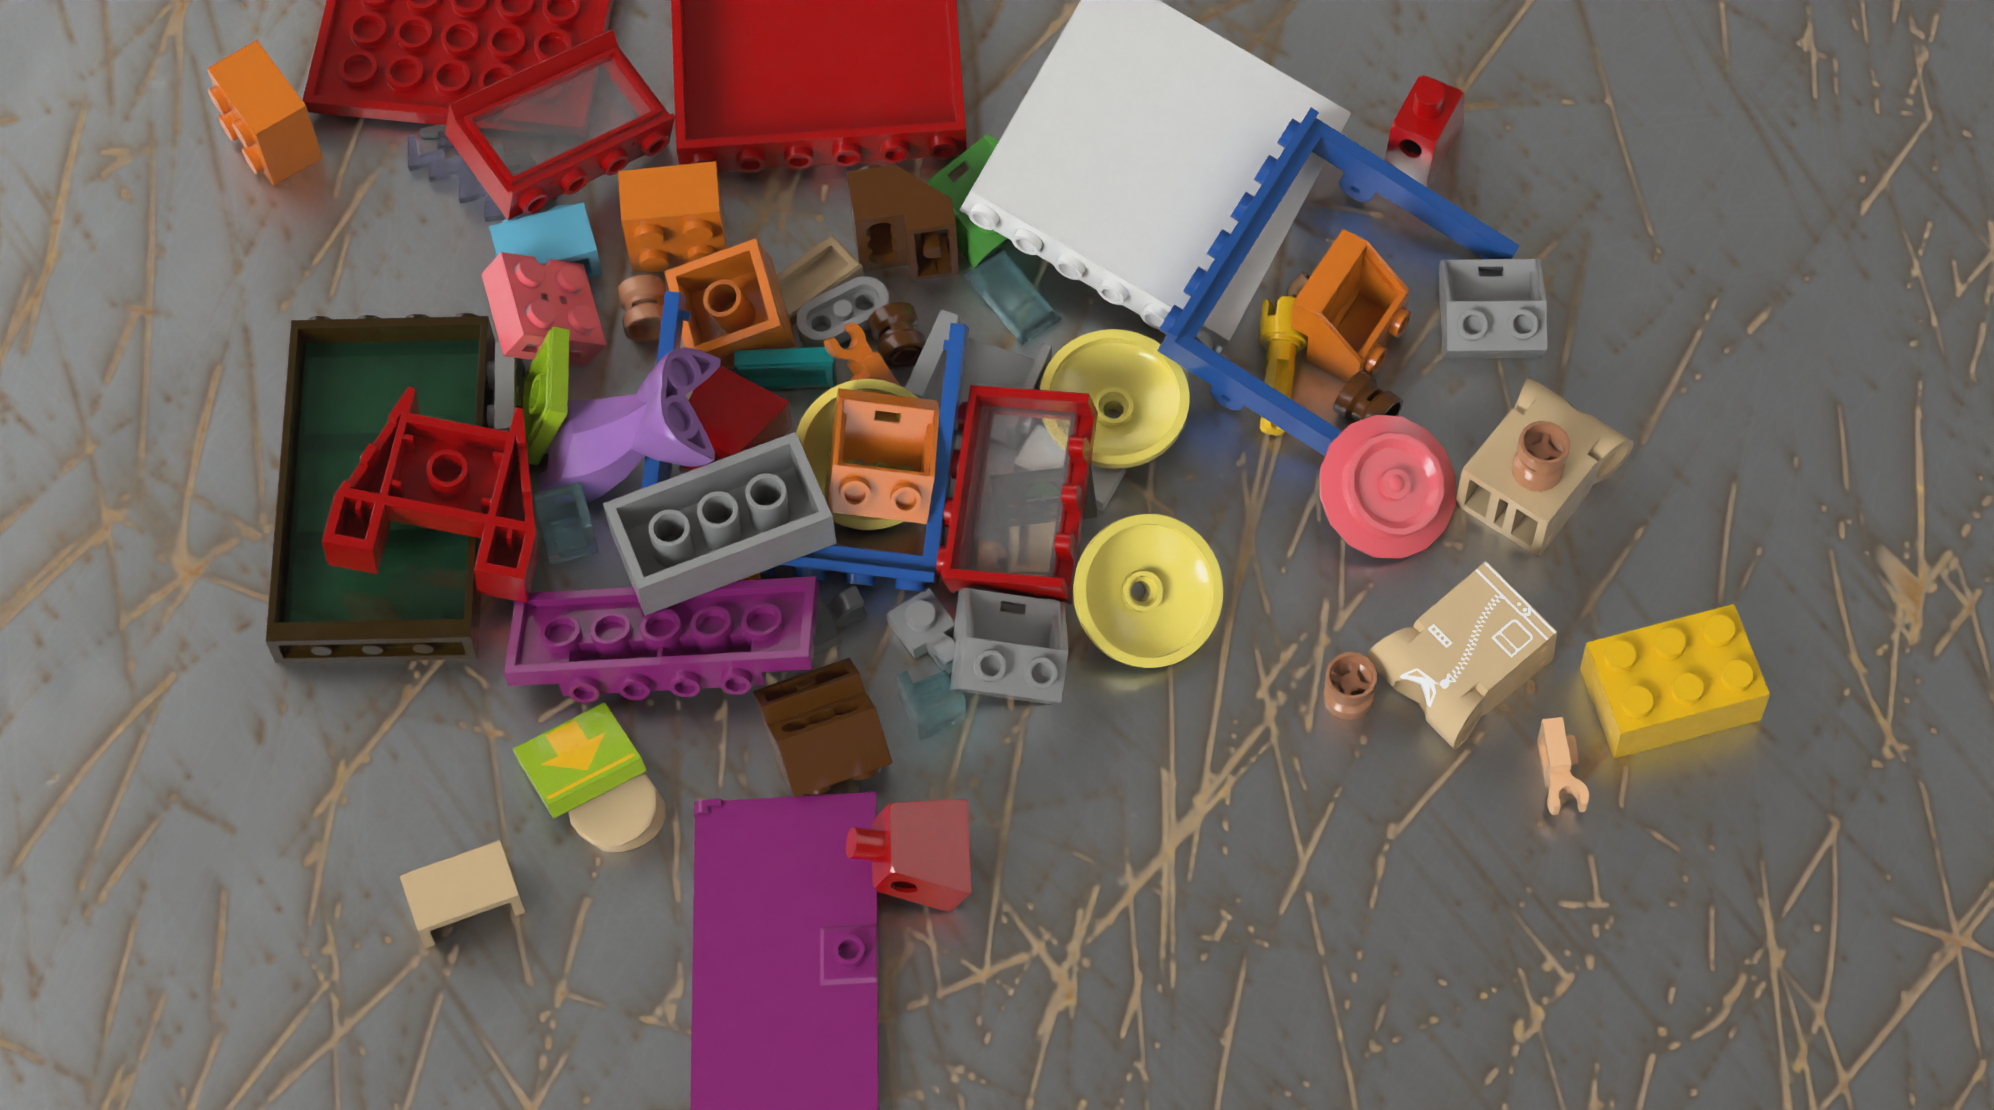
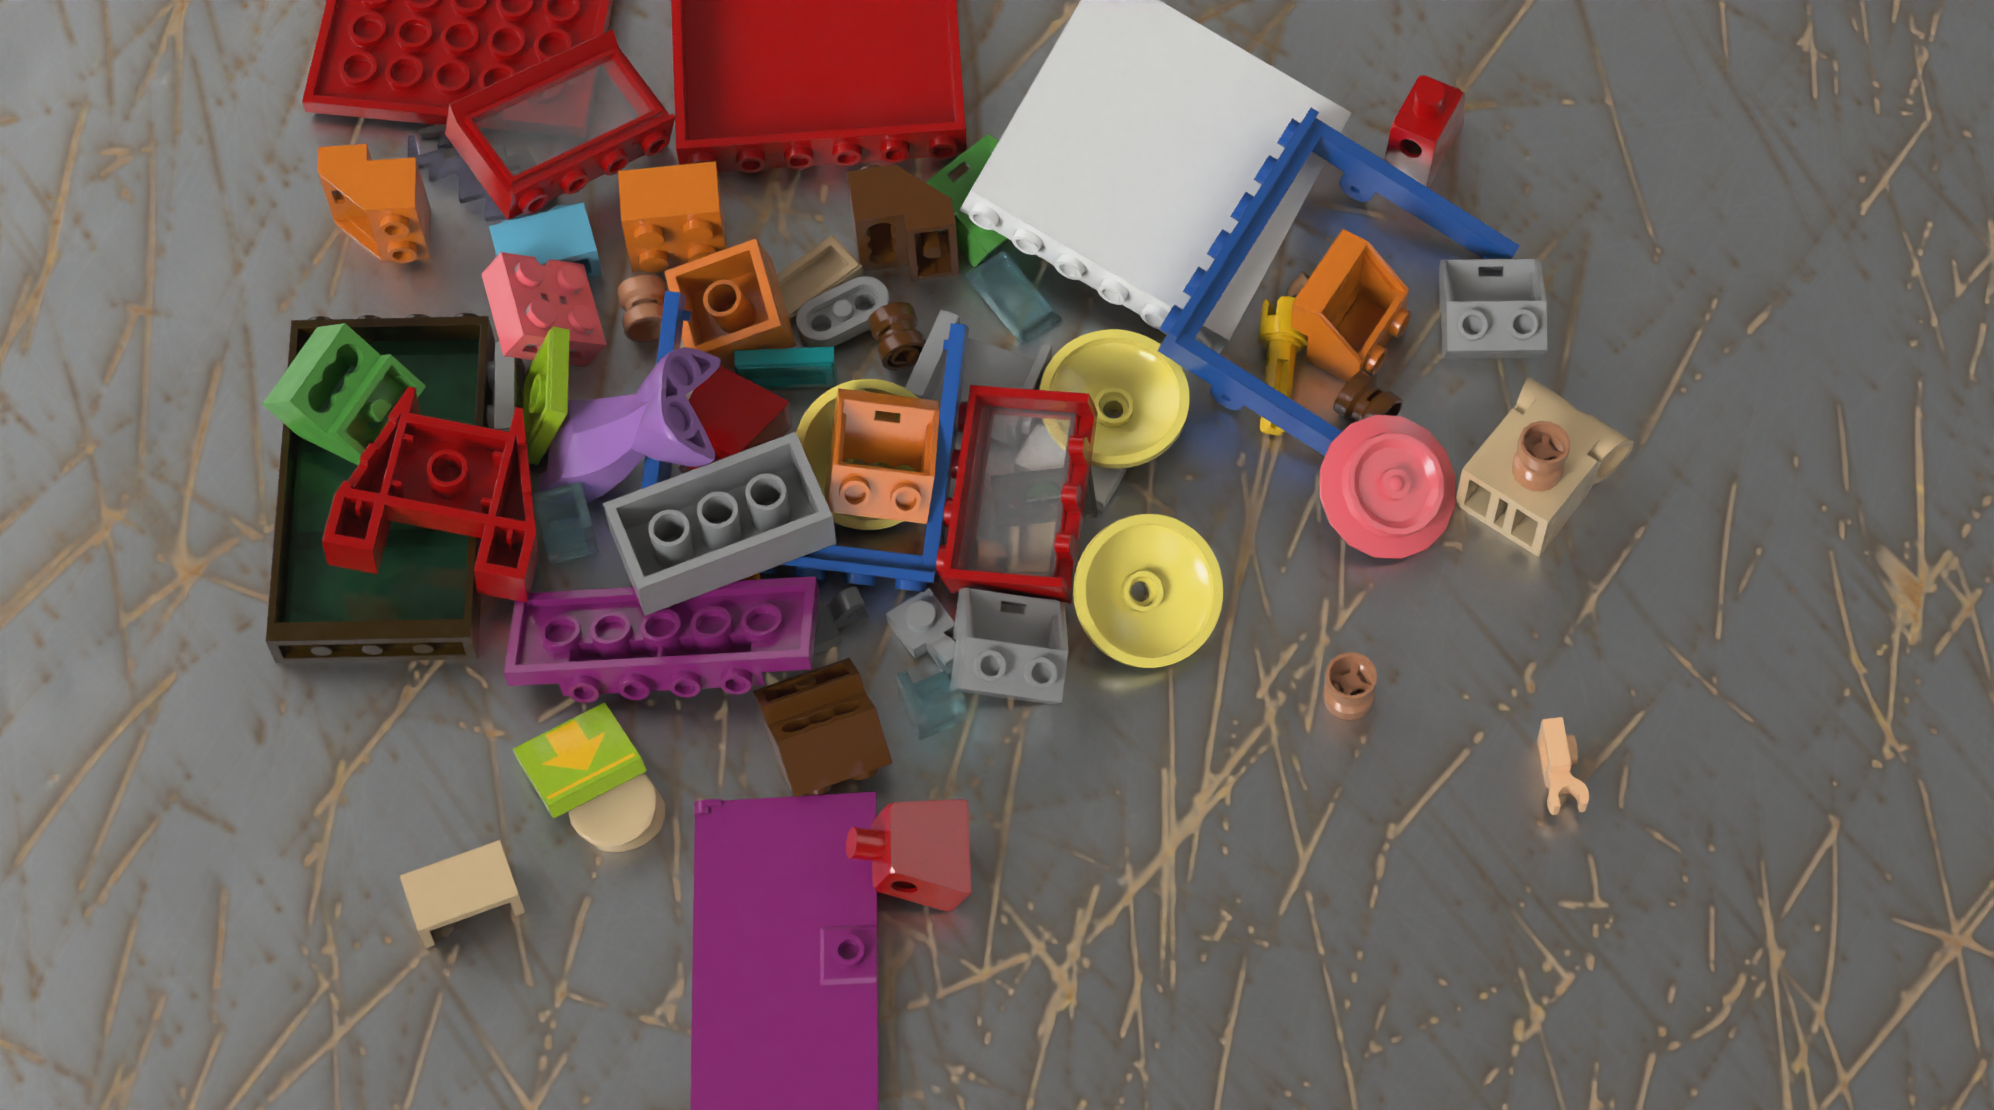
(263, 113): orange brick -> none
(365, 396): none -> bright green piece
(379, 203): none -> orange piece
(862, 360): orange plate -> none
(1466, 653): tan piece -> none
(1674, 681): yellow brick -> none

